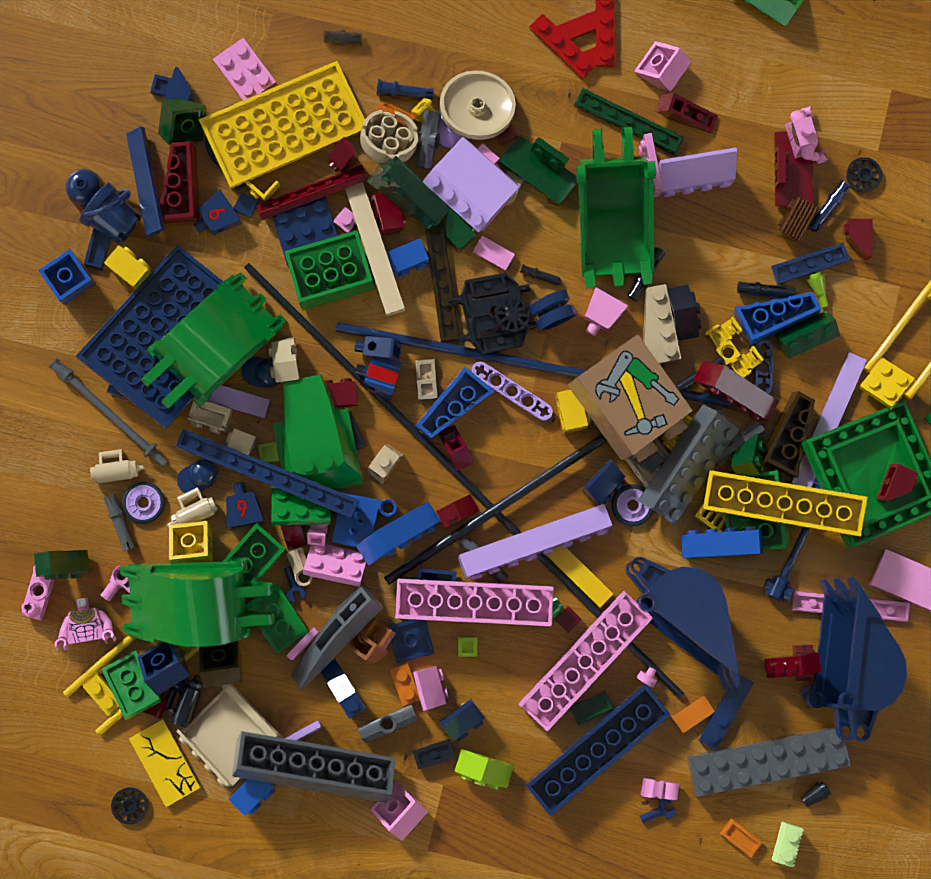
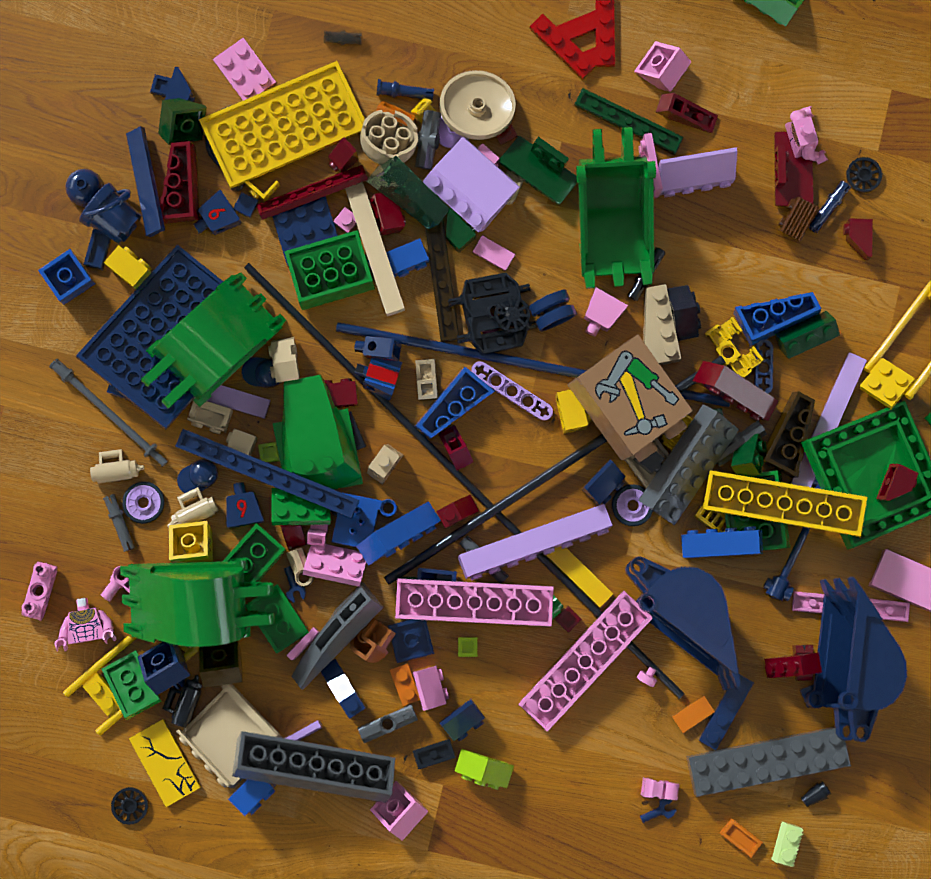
(61, 564): dark green brick -> none
(158, 709): dark red tile -> none
(550, 278): black piece -> none
(591, 707): dark green tile -> none
(597, 749): dark blue brick -> none
(765, 290): black pin -> none
(810, 263): dark blue plate -> none
(818, 285): lime cone -> none

